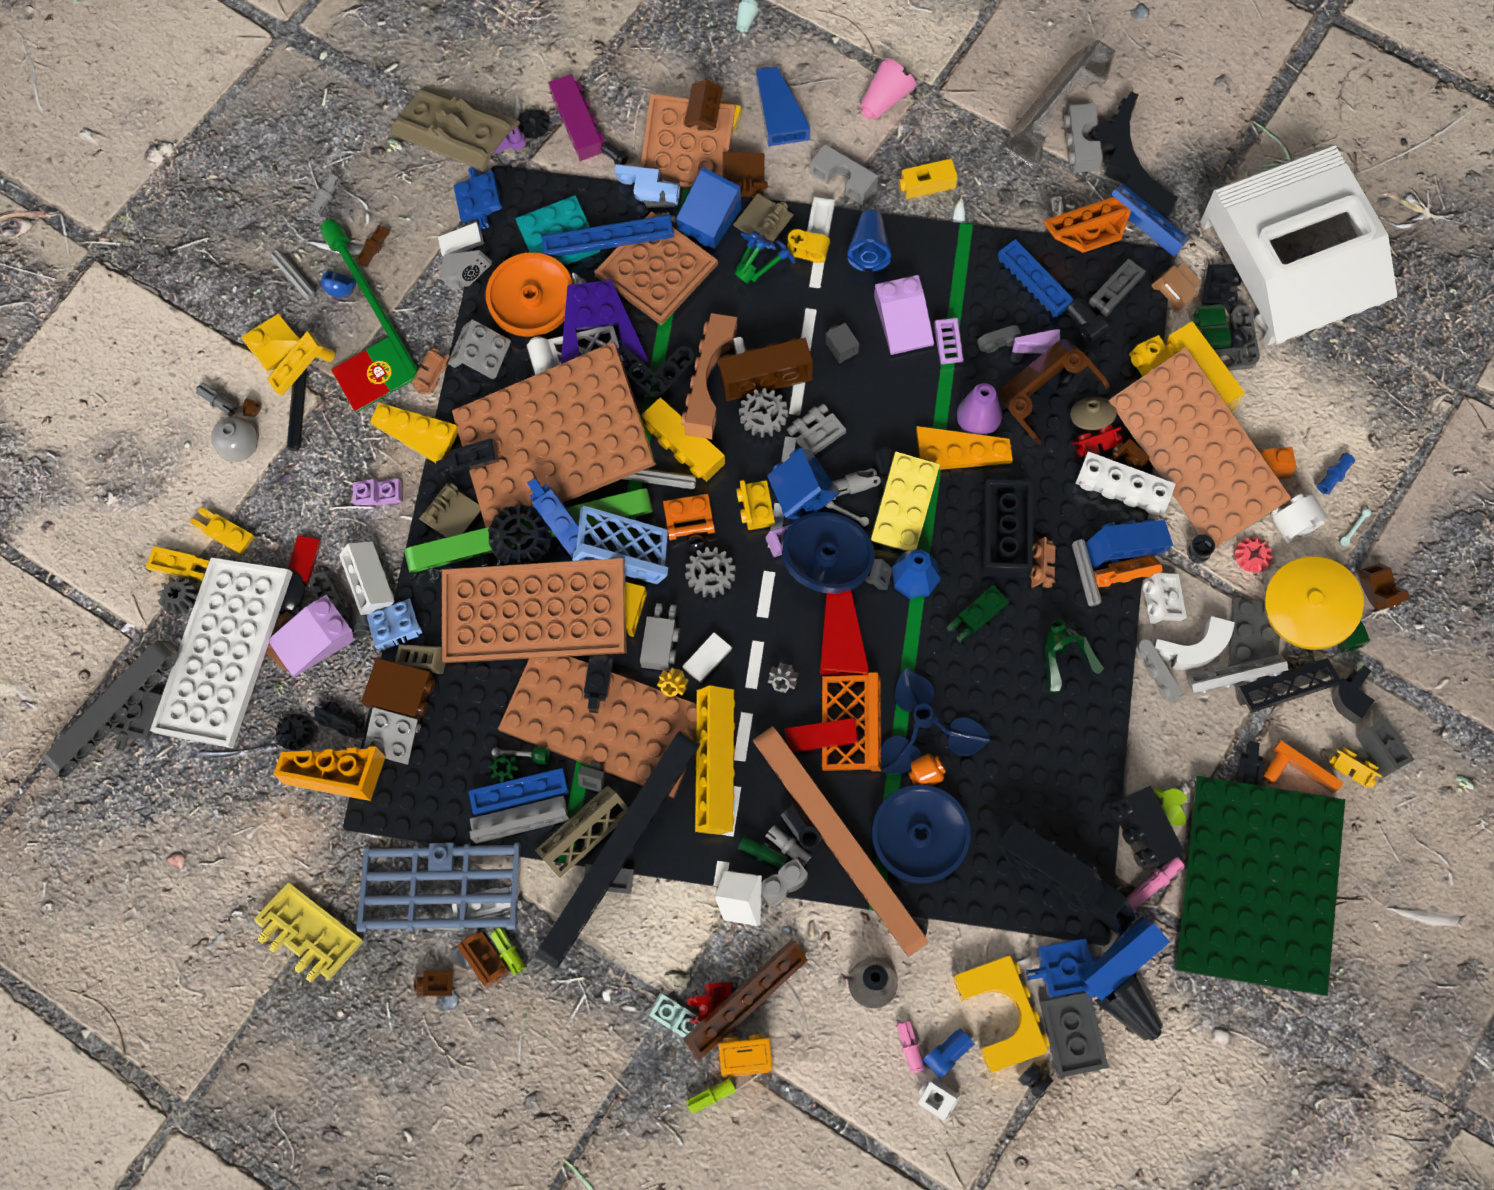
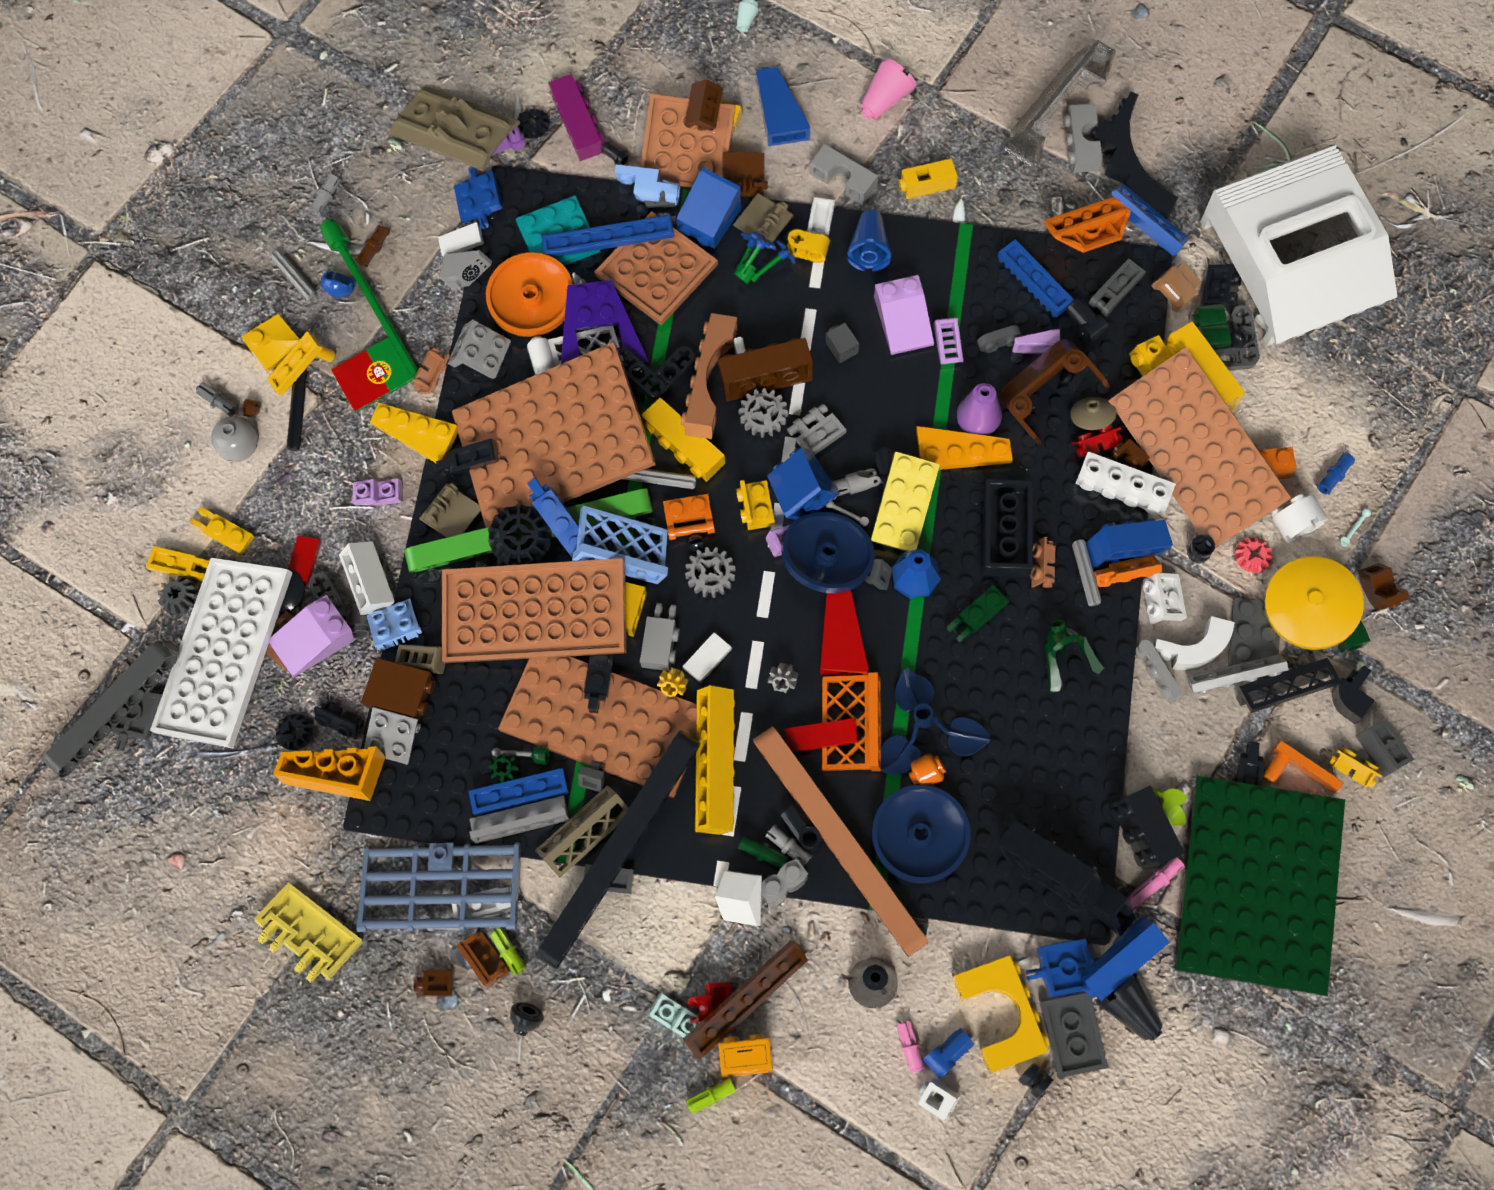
(525, 1018): none -> black brick

